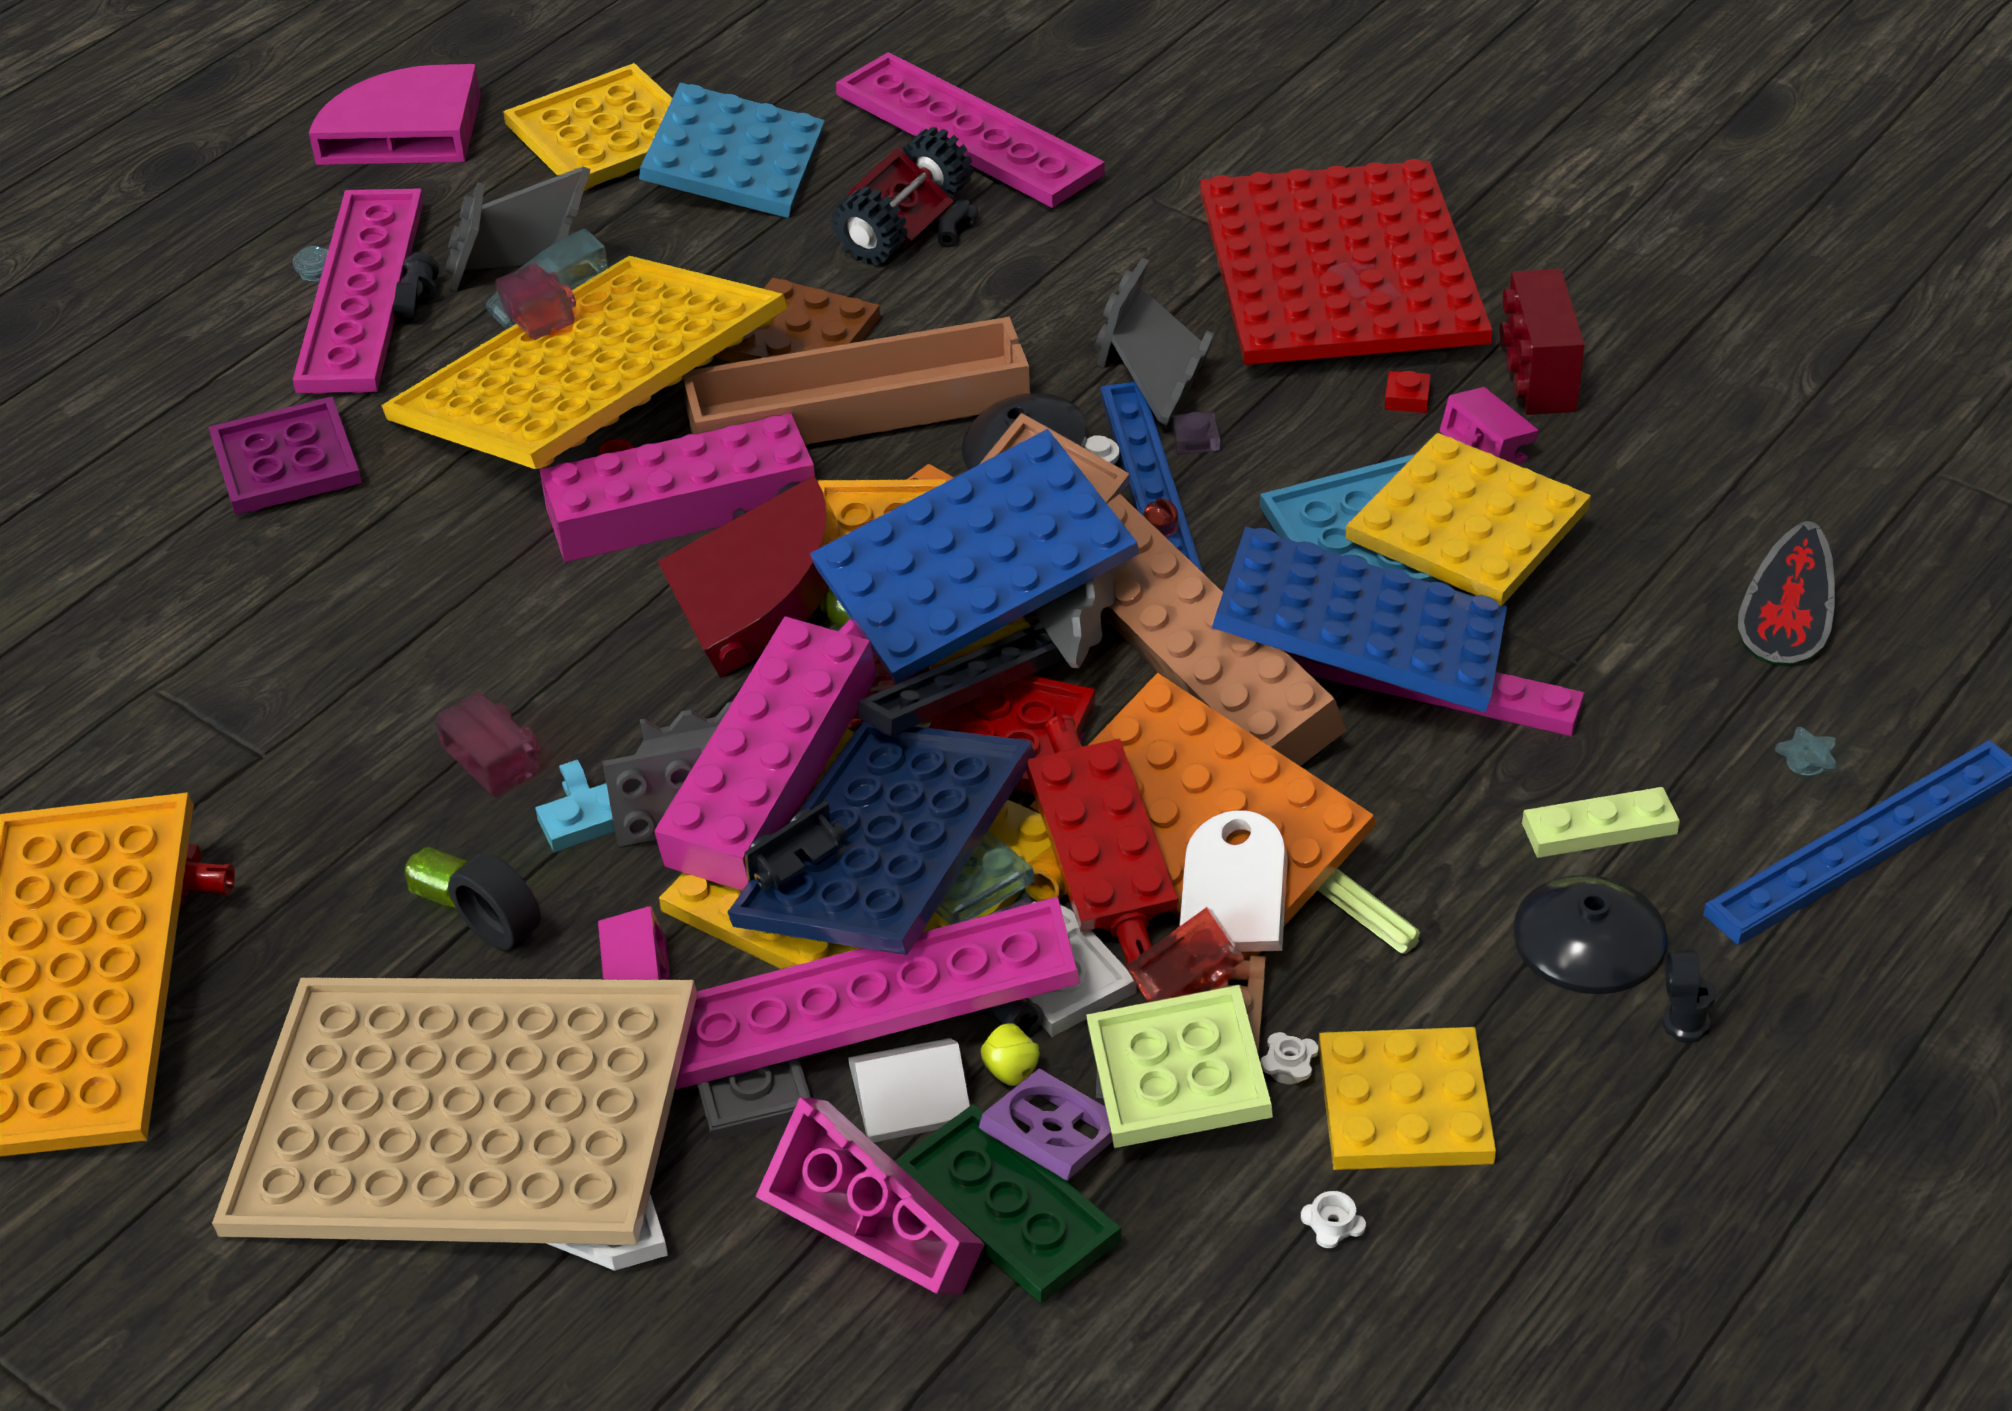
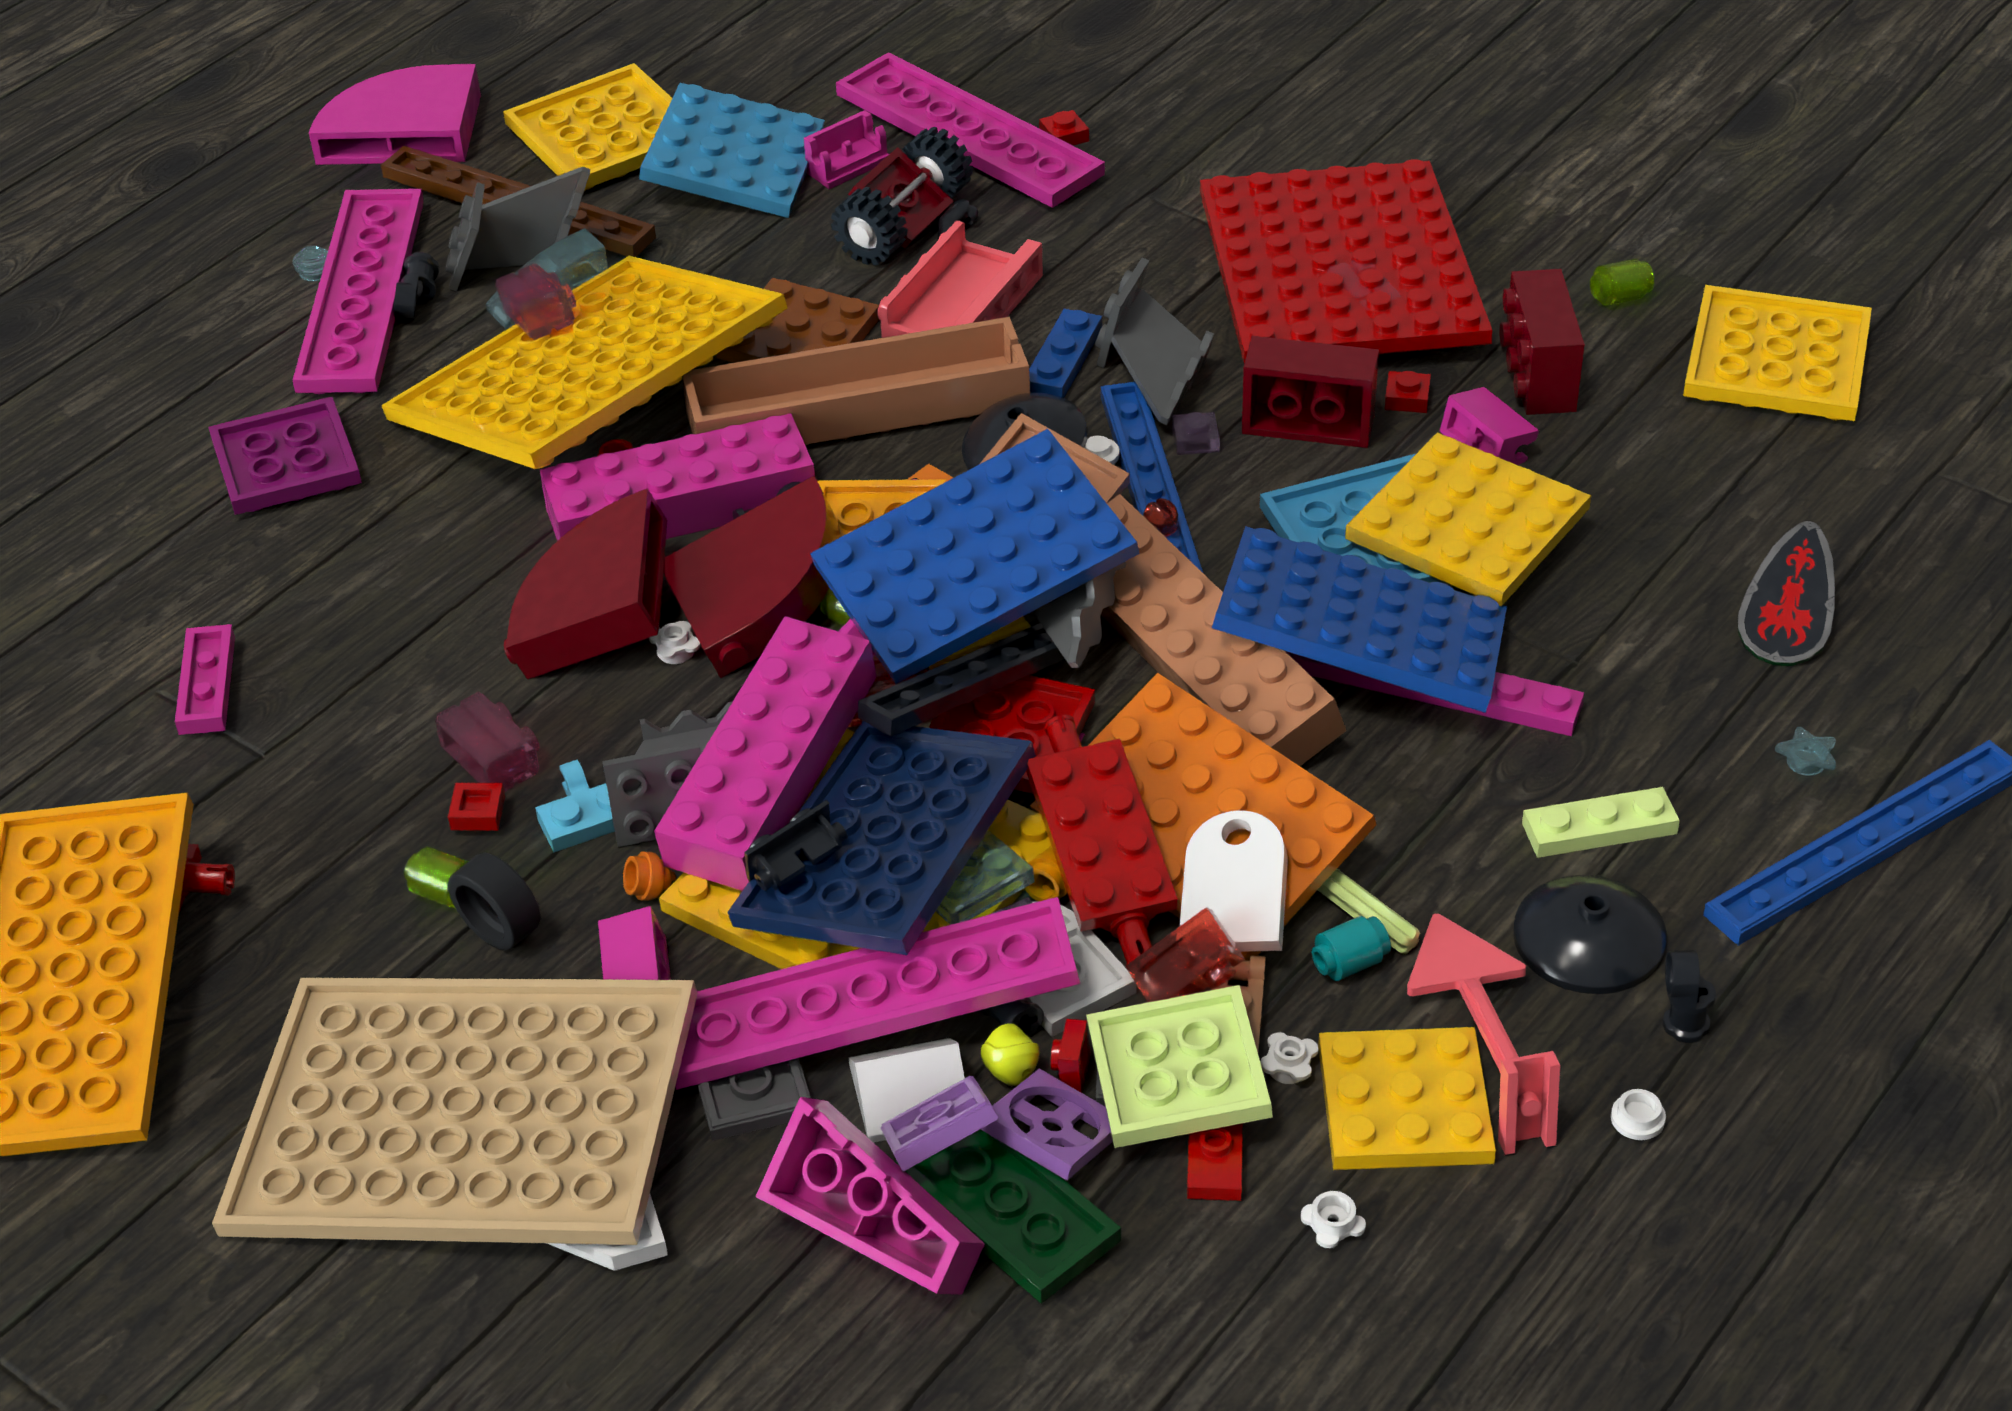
(205, 679): none -> dark pink plate
(456, 180): none -> reddish brown plate
(476, 806): none -> red plate
(592, 589): none -> dark red brick
(646, 876): none -> orange plate
(675, 642): none -> white plate
(845, 150): none -> dark pink hinge
(938, 1122): none -> medium lavender piece
(960, 285): none -> coral panel
(1064, 352): none -> blue plate
(1066, 126): none -> red plate
(1072, 1054): none -> red plate
(1215, 1164): none -> red plate
(1309, 391): none -> dark red brick
(1350, 947): none -> teal brick
(1528, 1083): none -> coral piece
(1621, 281): none -> clear neon green brick
(1638, 1115): none -> white plate
(1778, 353): none -> yellow plate

